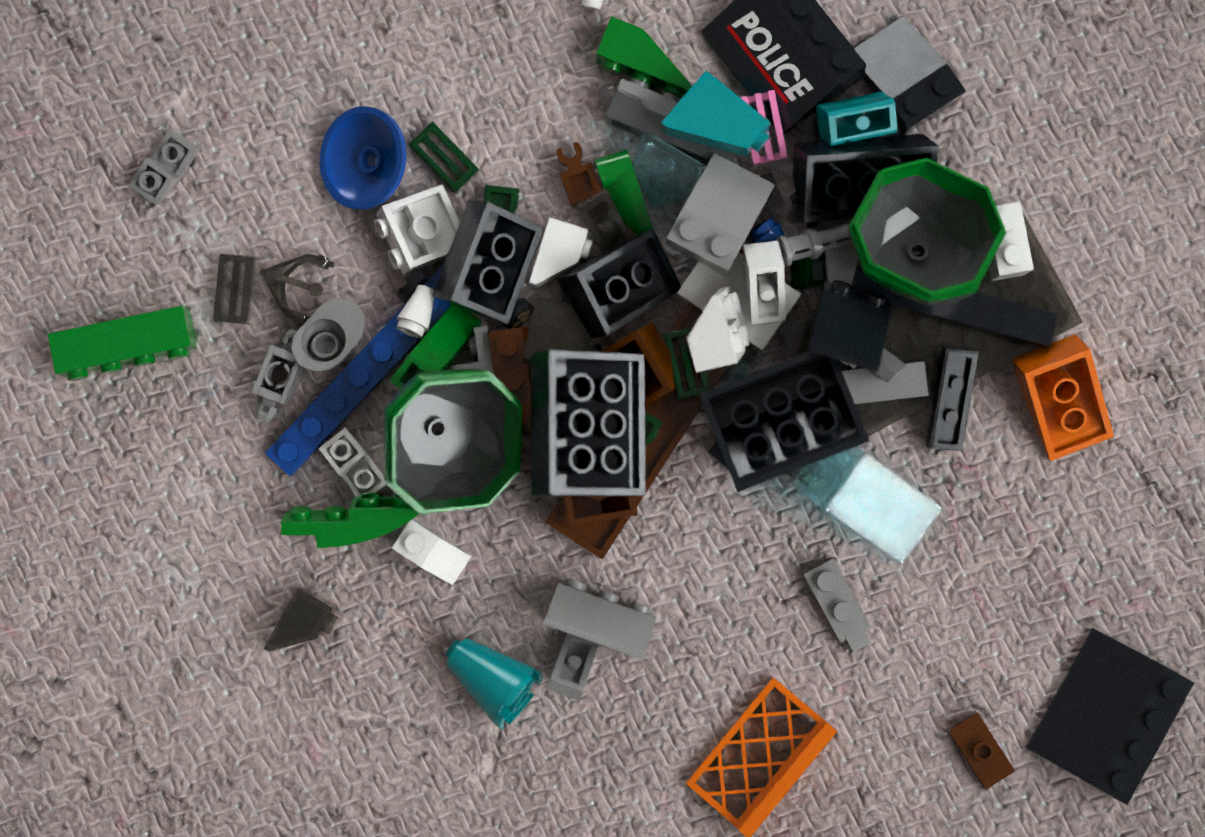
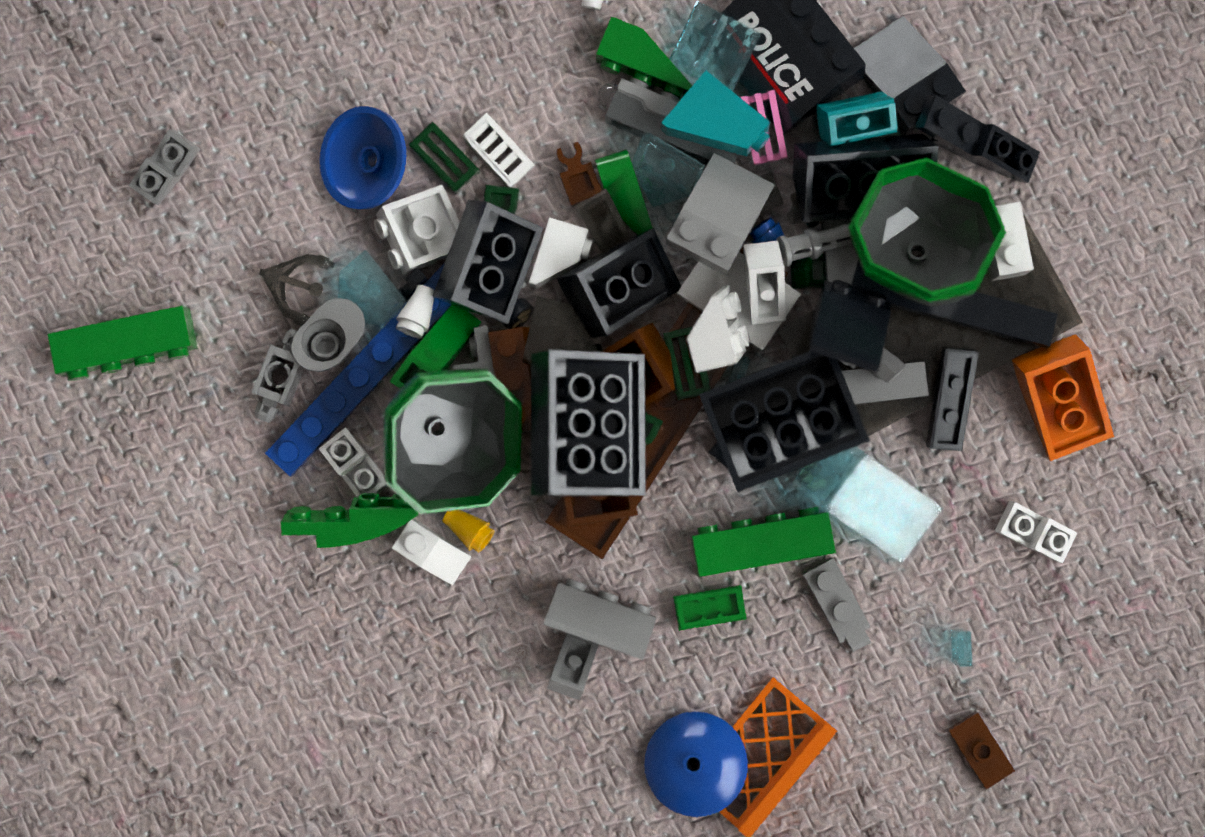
(247, 289): clear smoke tile -> none
(303, 620): clear smoke slope -> none
(370, 289): none -> clear light blue slope
(469, 529): none -> yellow cone
(493, 679): teal cone -> none
(507, 143): none -> white slope
(709, 607): none -> green plate
(714, 44): none -> clear light blue slope
(721, 761): none -> blue dish
(762, 543): none -> green brick
(961, 647): none -> clear light blue tile
(976, 141): none -> black slope
(1036, 532): none -> white slope
(1110, 715): black slope -> none

